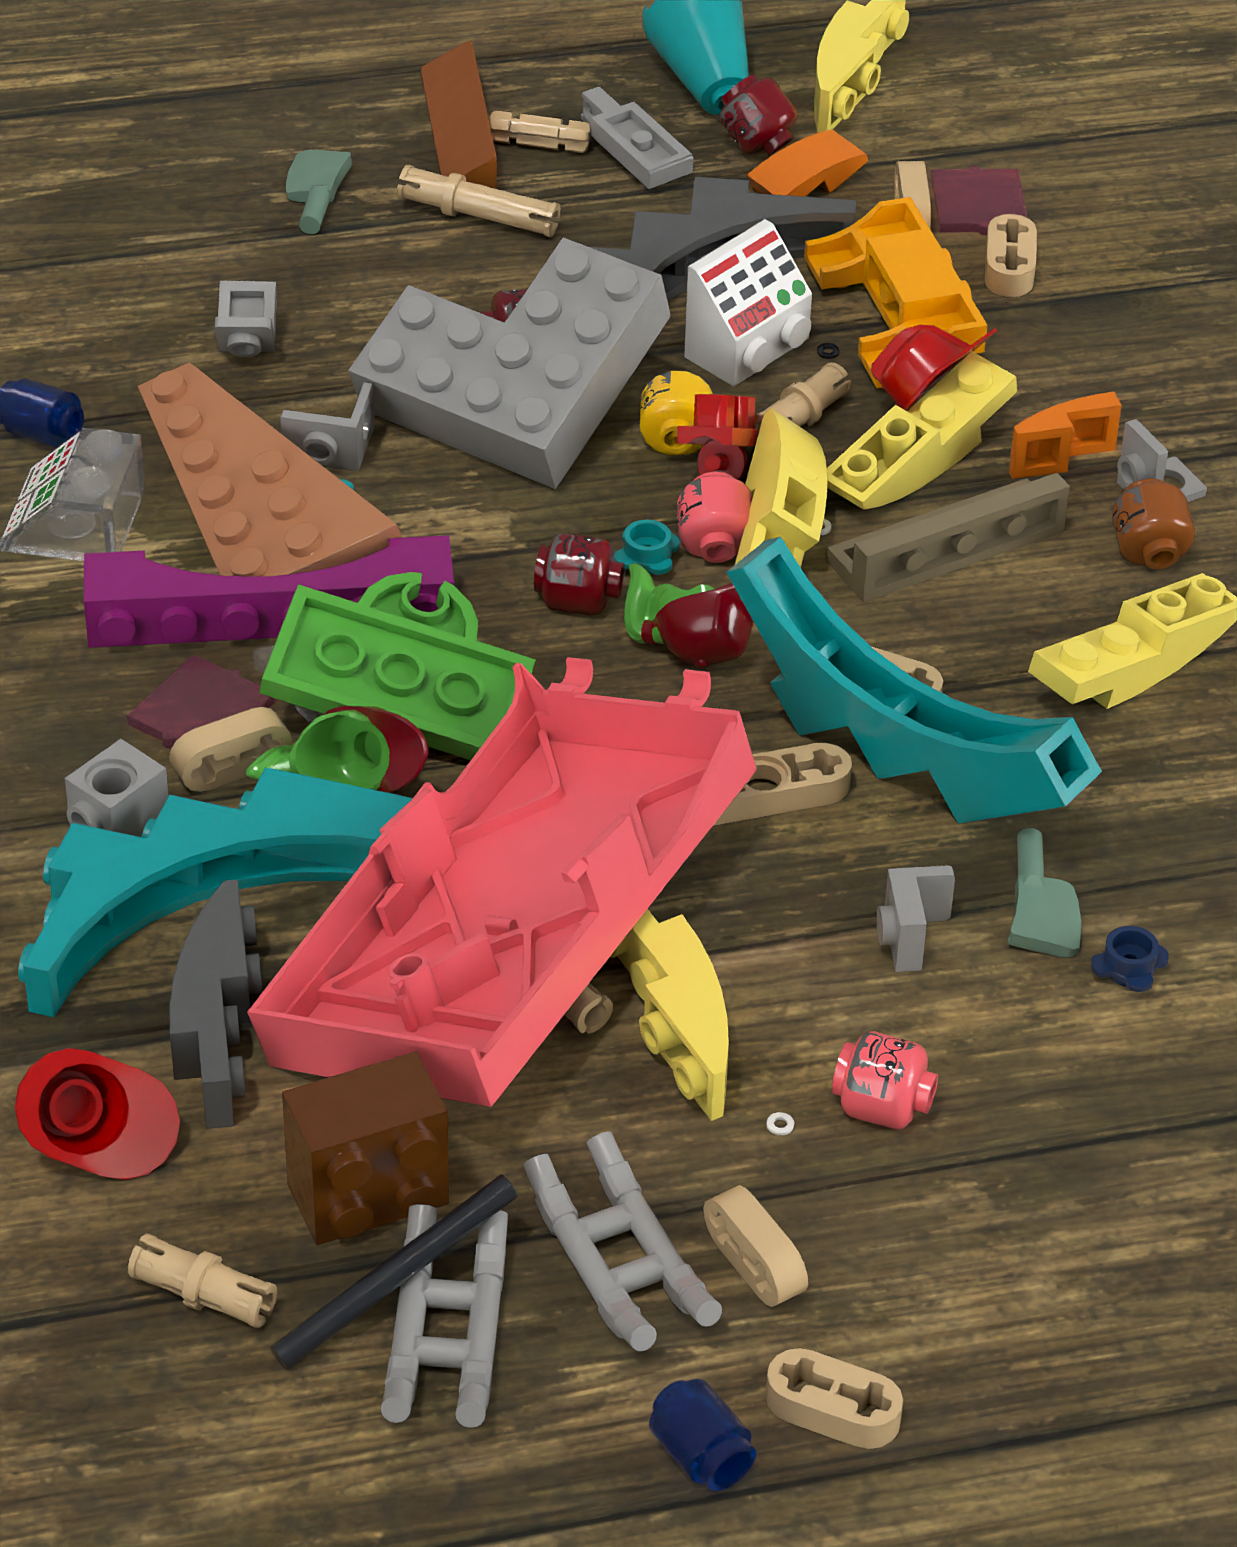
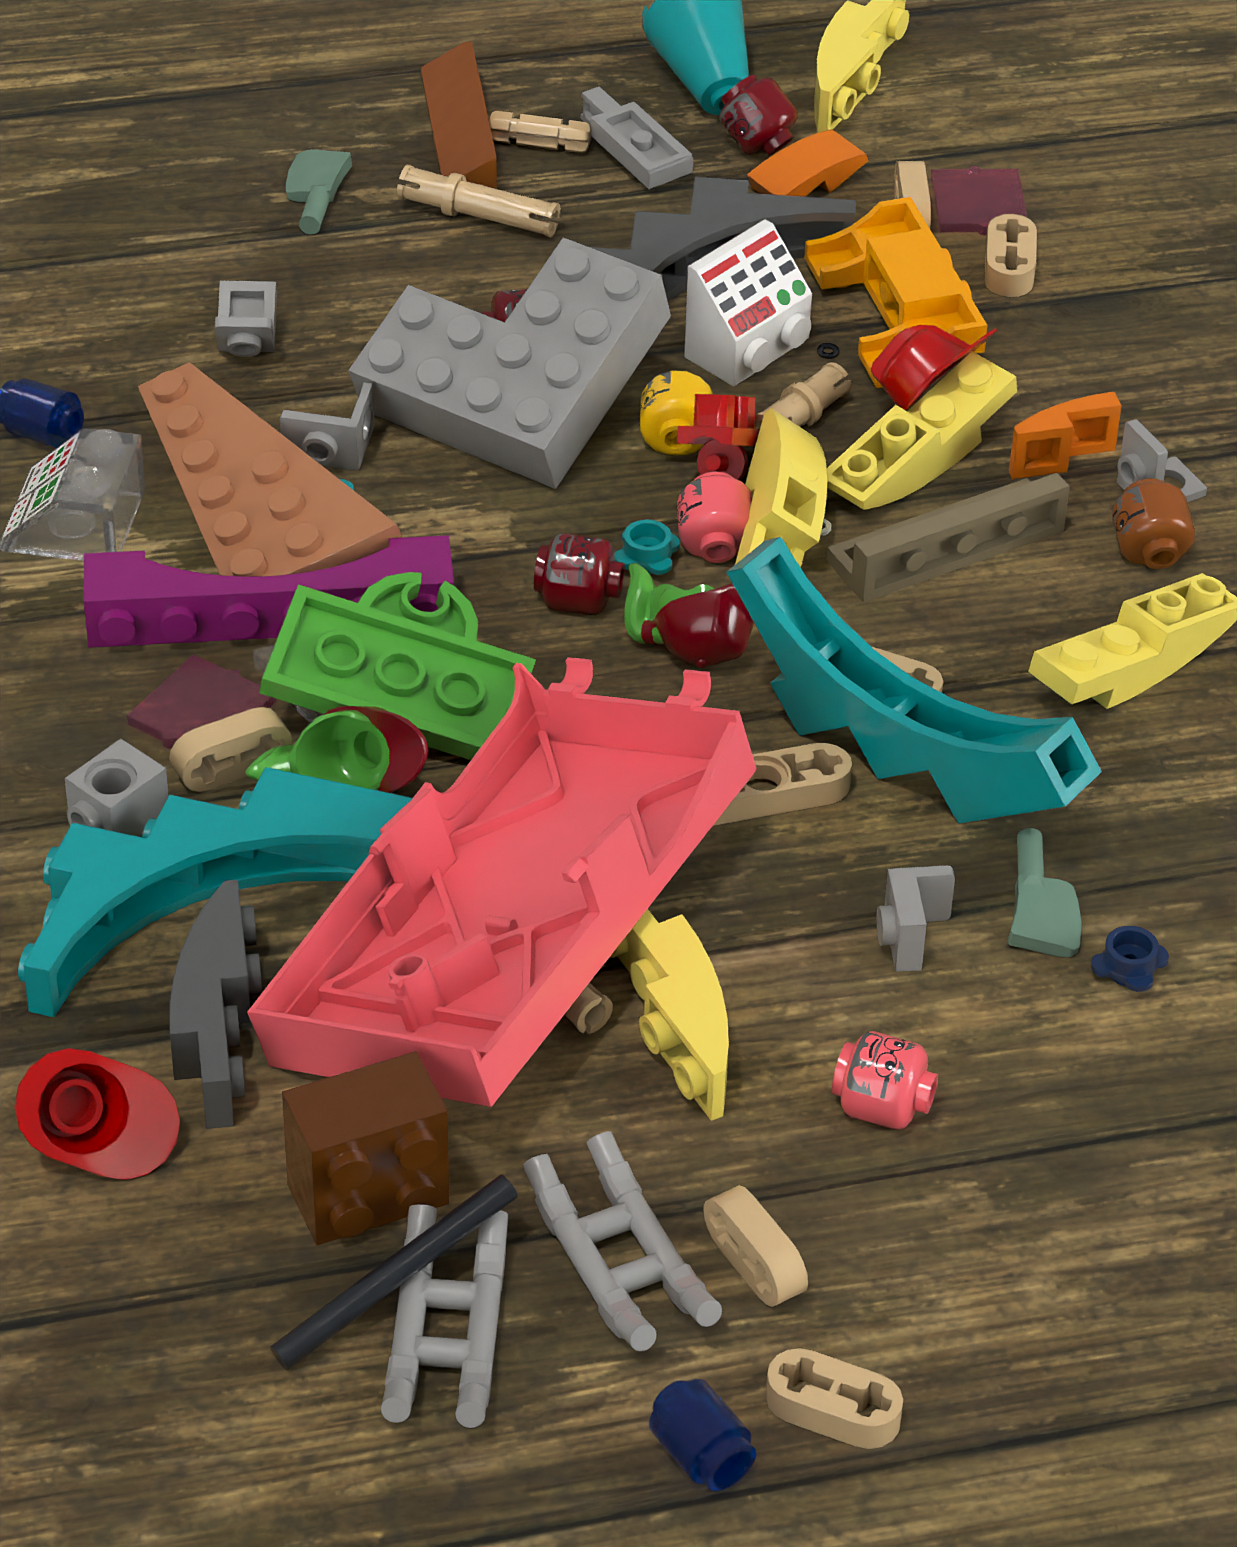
(202, 1280): tan pin -> none
(780, 1116): white piece -> none

